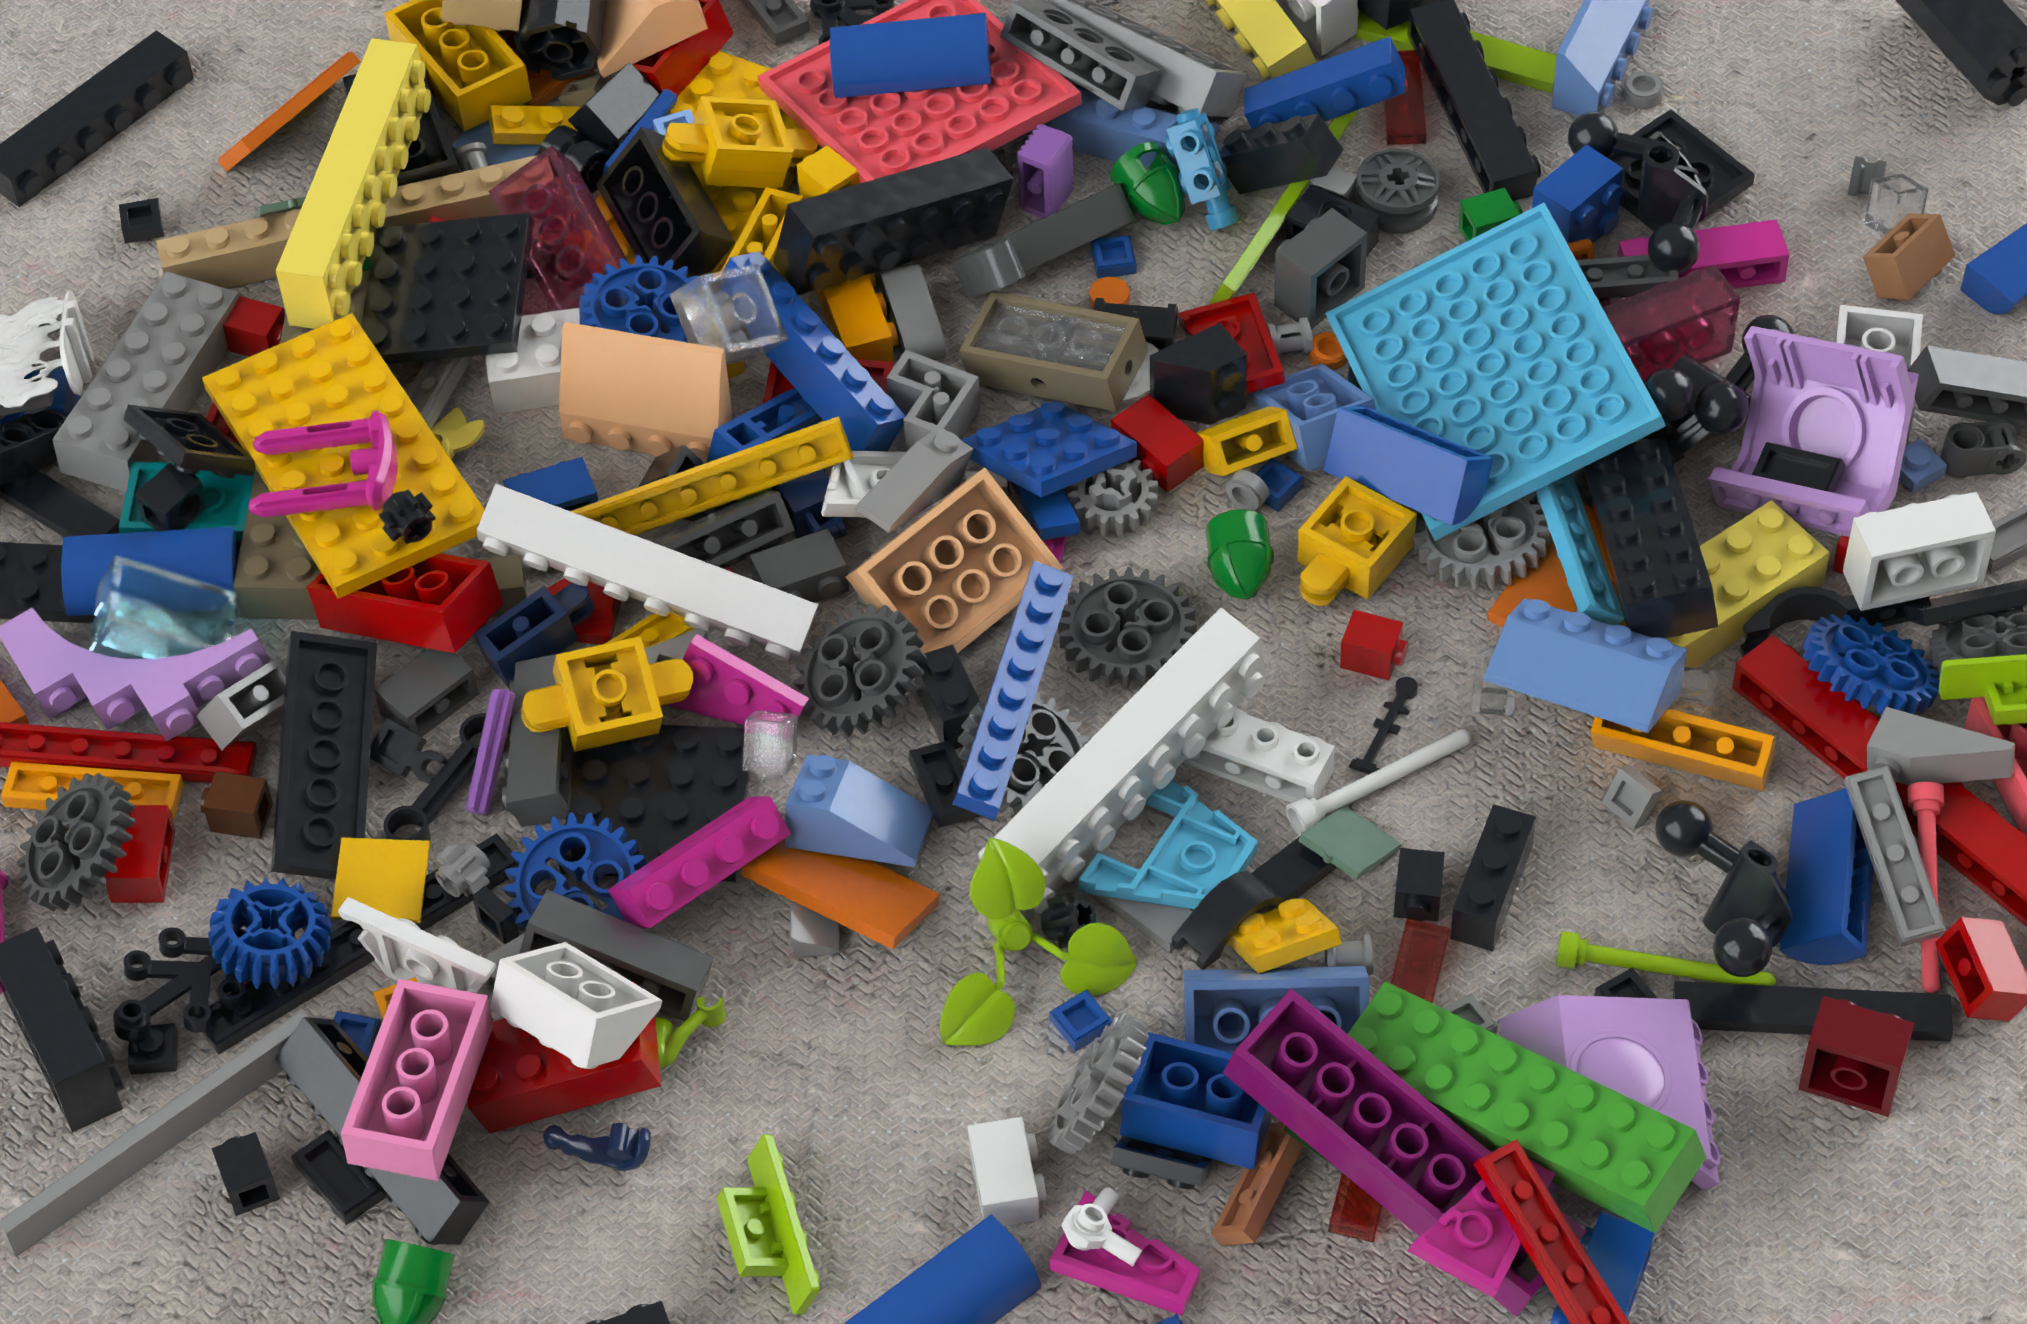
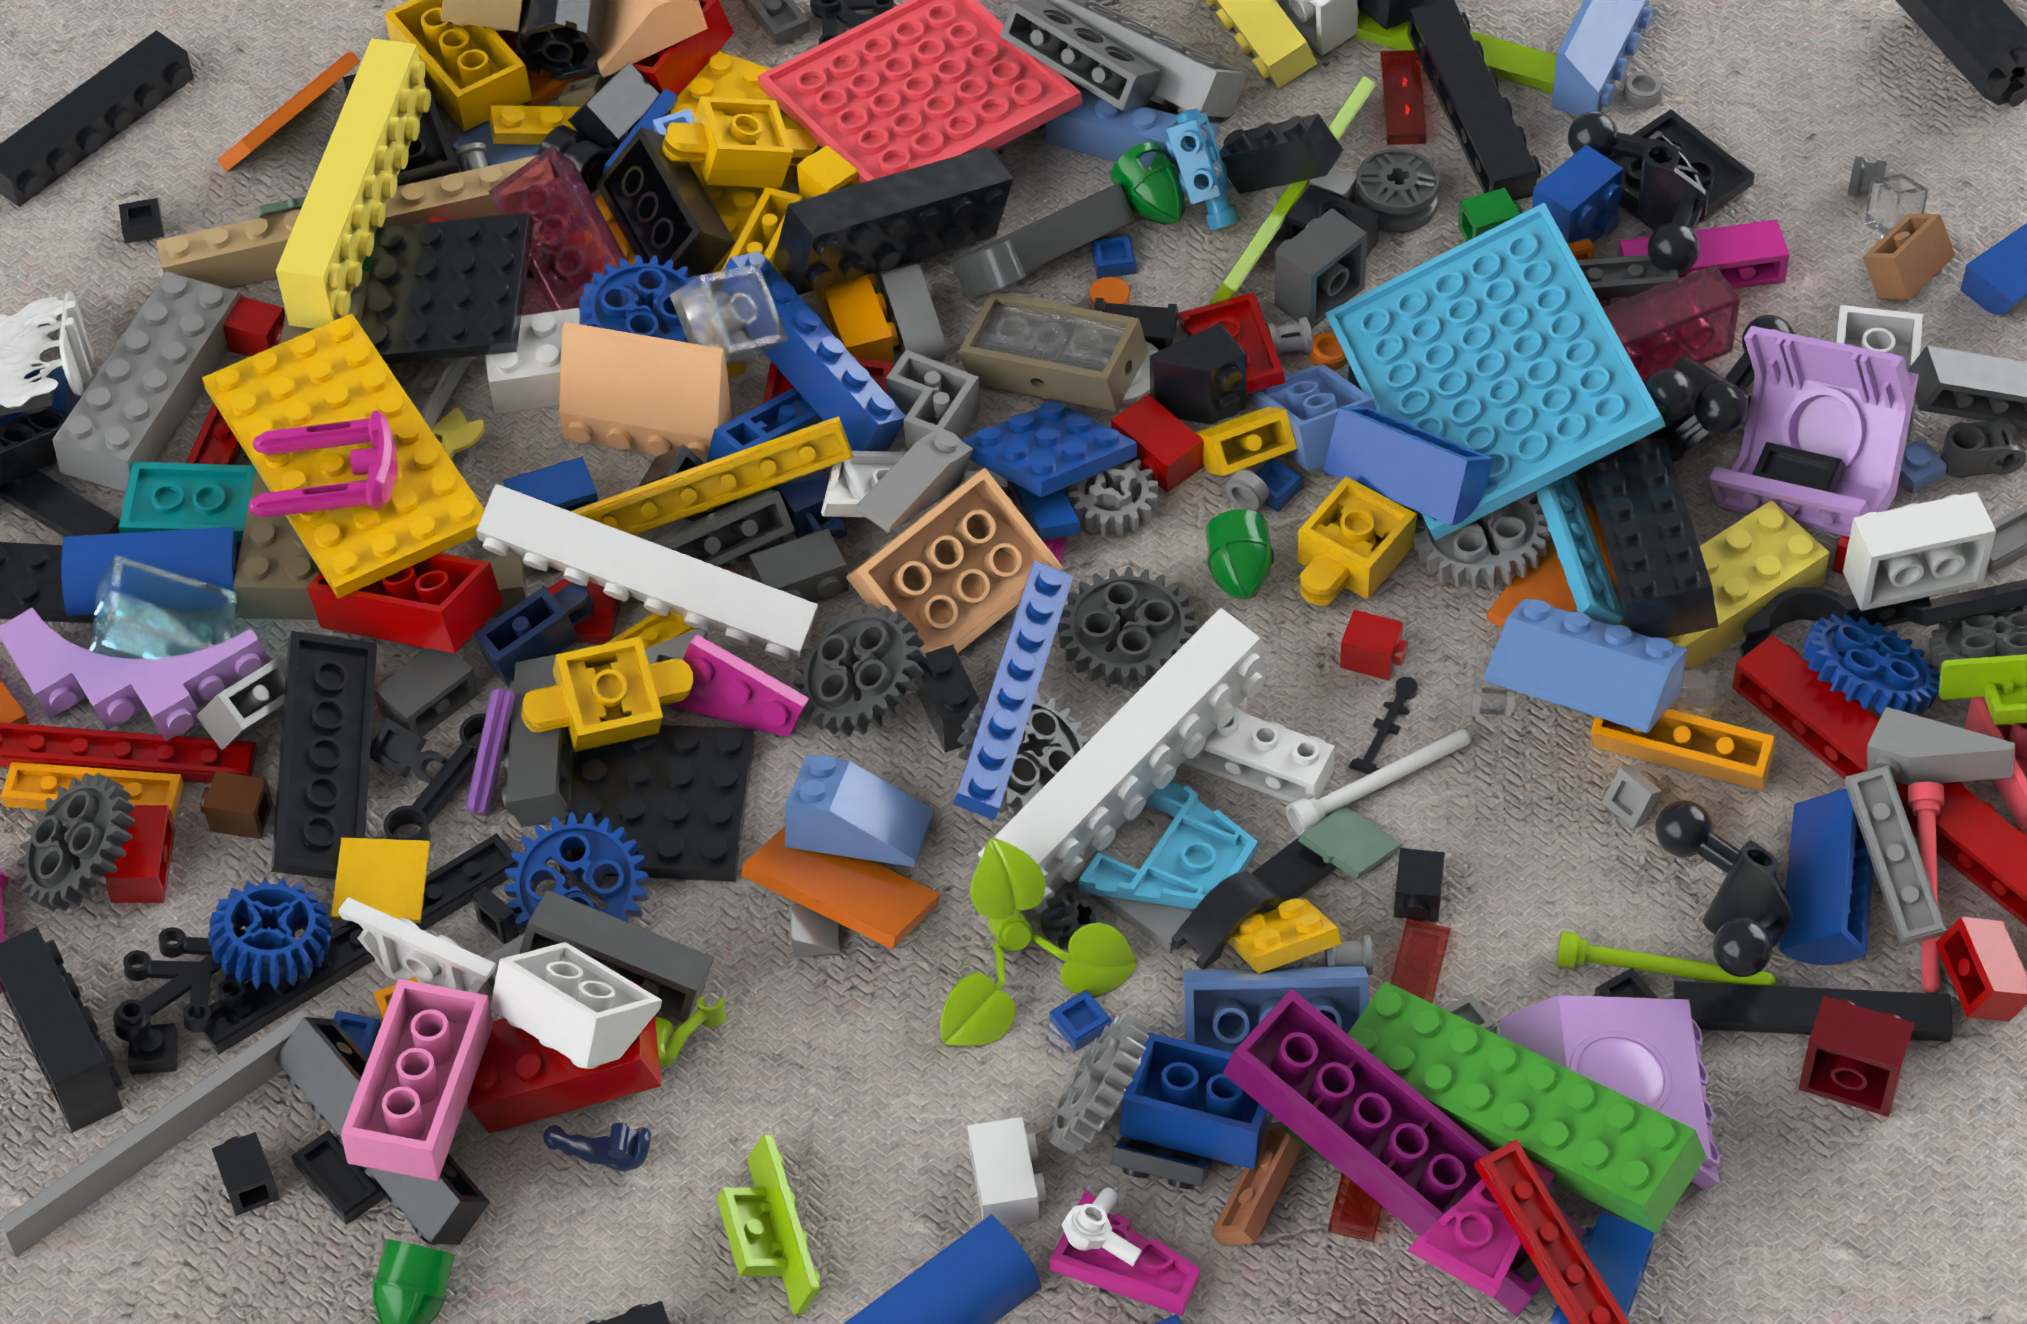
(170, 499): black brick -> none
(190, 441): black plate -> none
(407, 516): black gear -> none
(462, 869): light grey gear -> none
(699, 862): dark pink brick -> none
(770, 744): clear brick -> none
(910, 55): blue brick -> none
(939, 776): black plate -> none
(1045, 171): medium lavender brick -> none
(1329, 86): blue brick -> none
(1492, 877): black brick -> none

